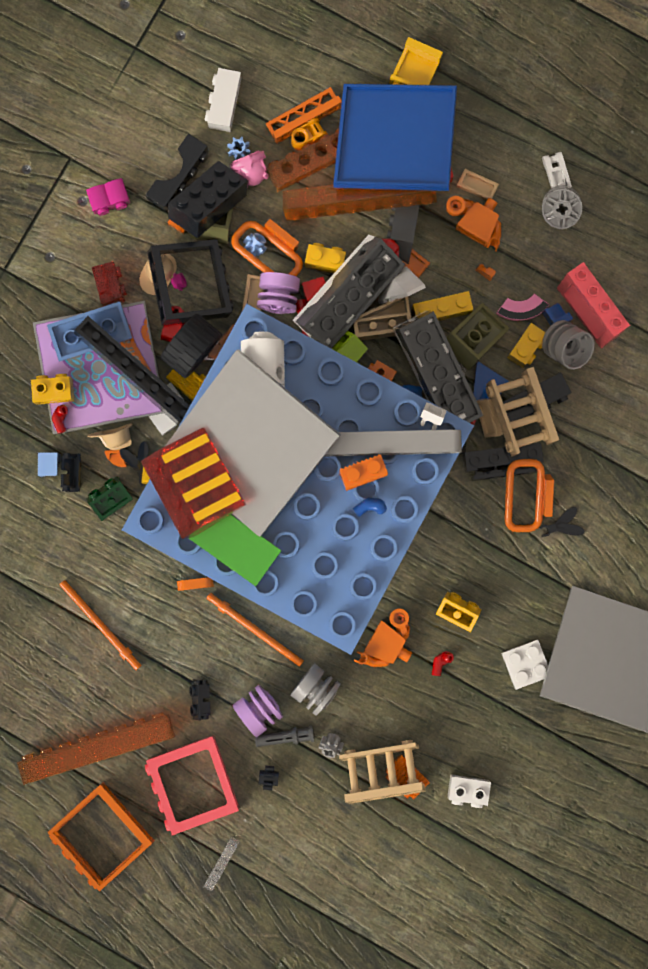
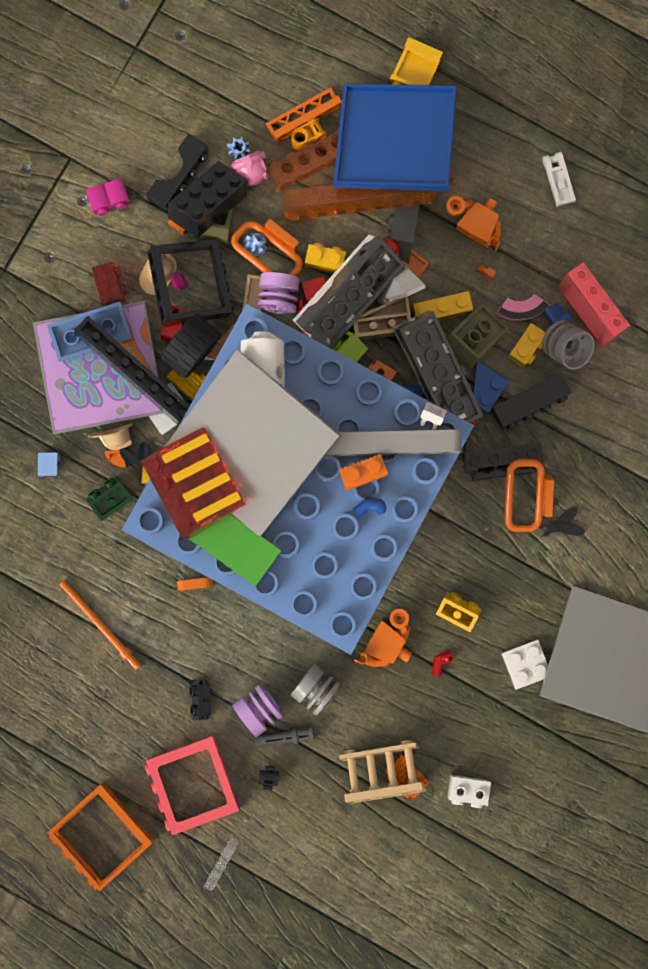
(52, 390): yellow brick -> none
(58, 418): red arm -> none
(71, 481): black hinge -> none
(95, 749): clear orange brick -> none
(223, 99): white brick -> none
(224, 607): orange bar -> none
(331, 745): light grey gear -> none
(477, 185): tan tile -> none
(489, 422): tan tile -> none
(535, 398): tan fence -> none
(568, 197): light grey wheel -> none

